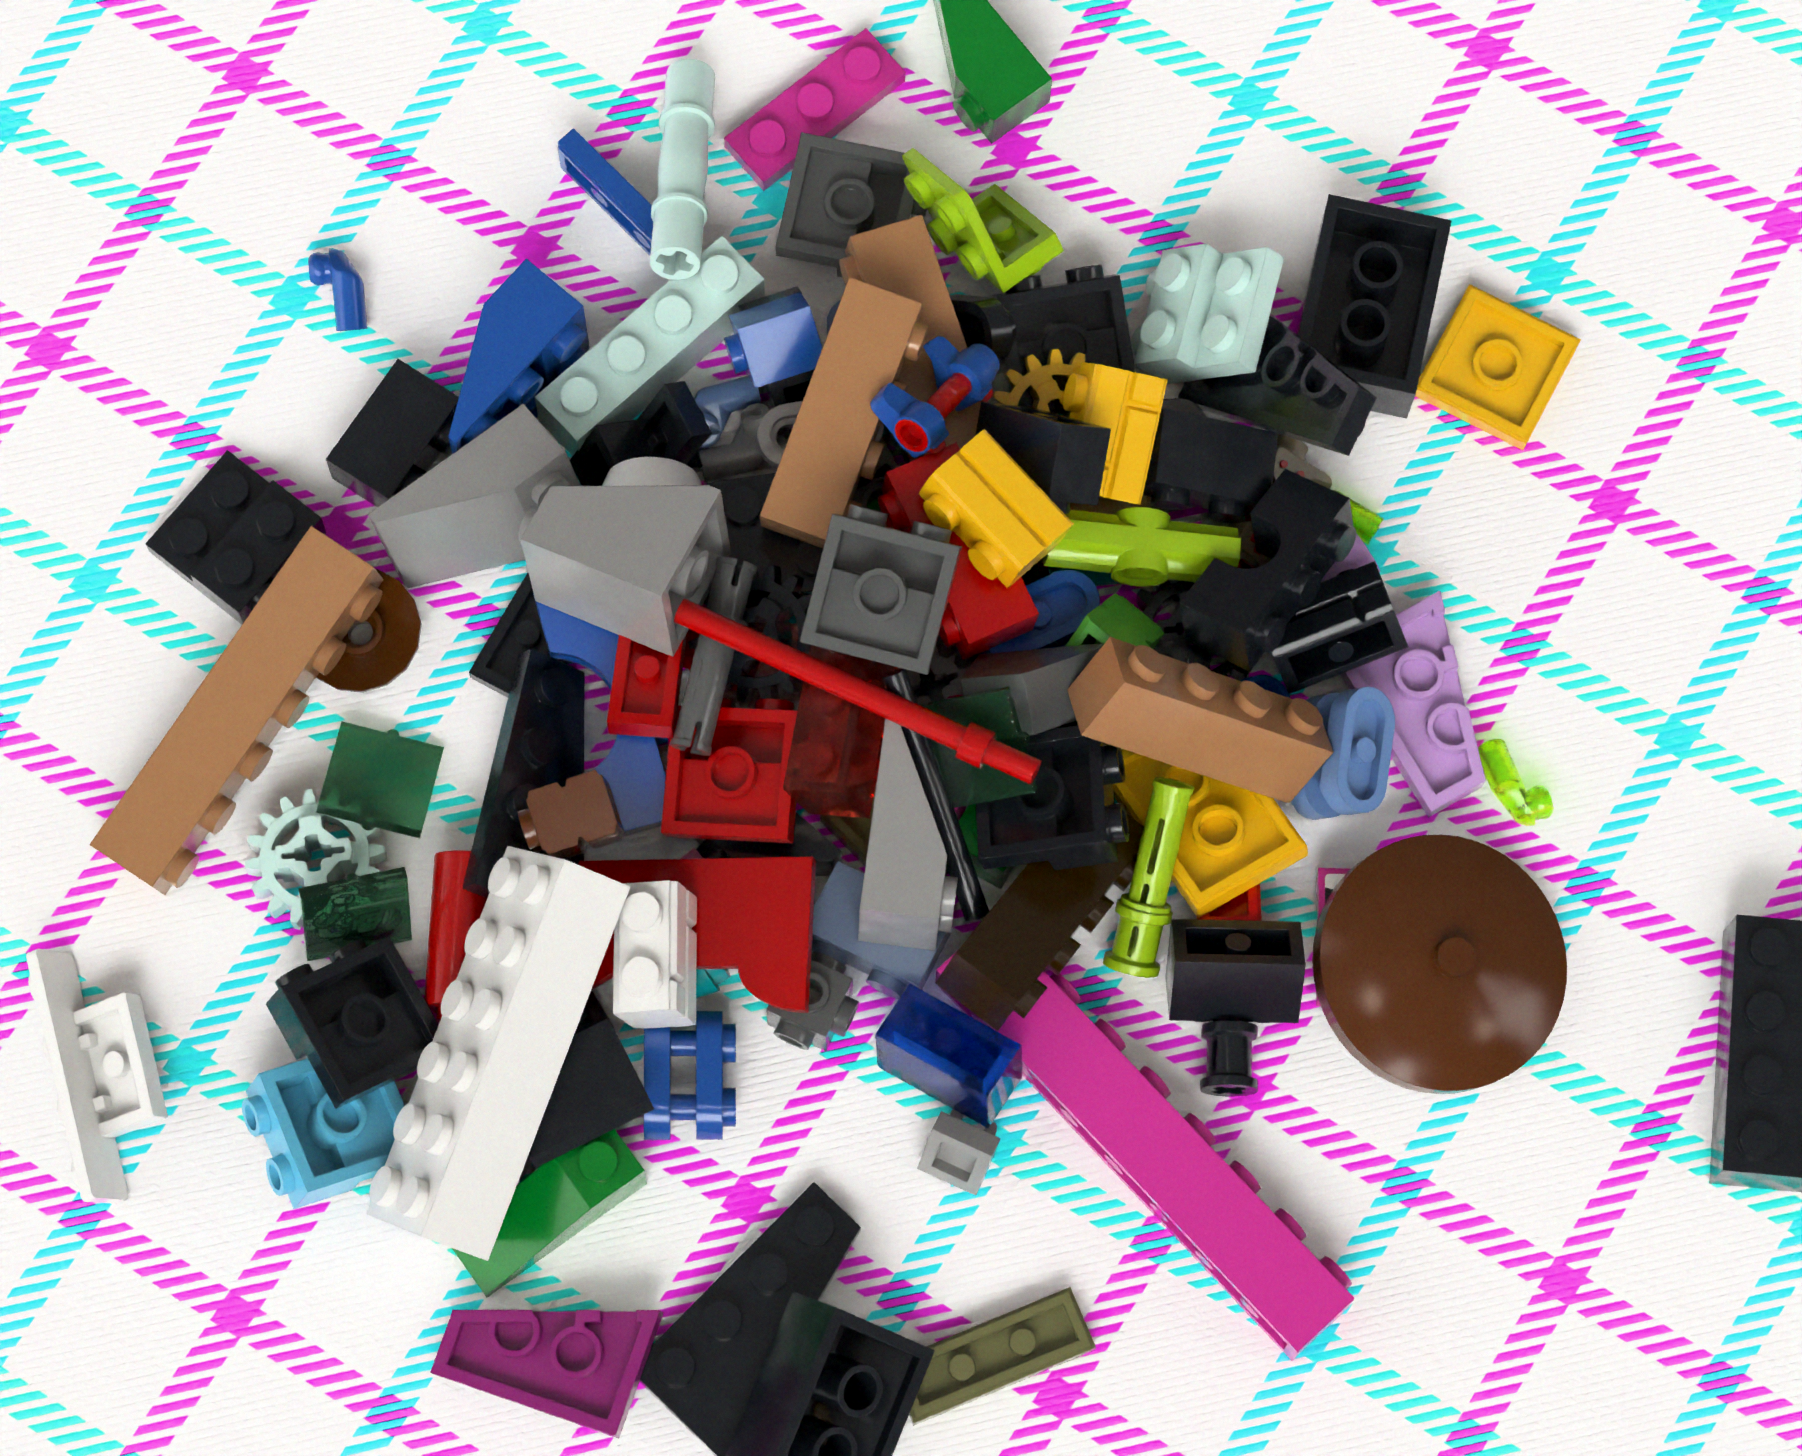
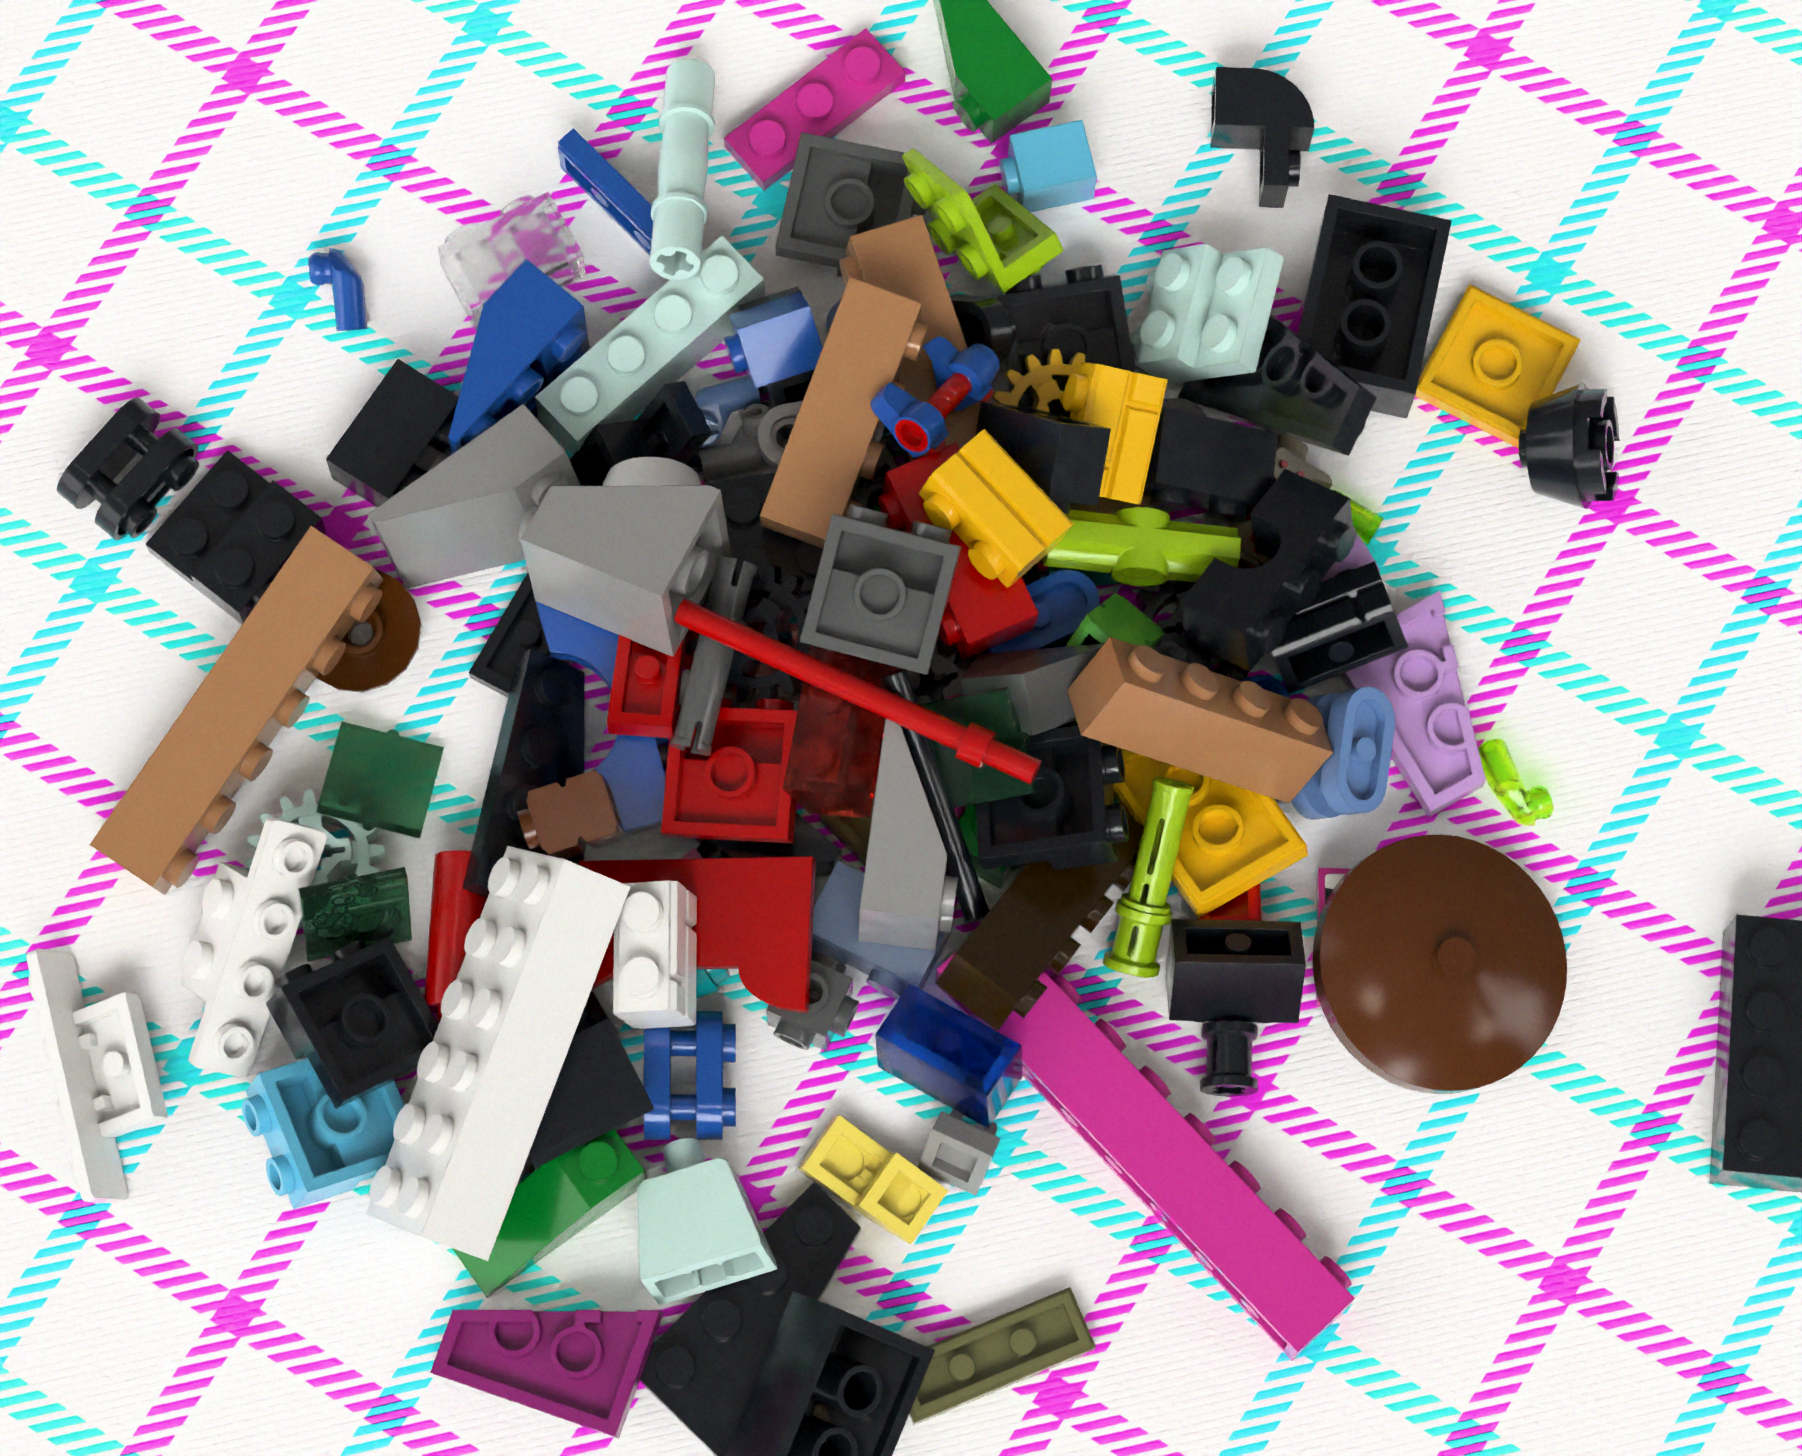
(131, 503): none -> black brick
(246, 944): none -> white bracket
(485, 255): none -> clear brick
(697, 1226): none -> light aqua torso
(872, 1179): none -> light yellow slope
(1049, 167): none -> medium azure brick
(1263, 113): none -> black brick
(1572, 446): none -> black cone

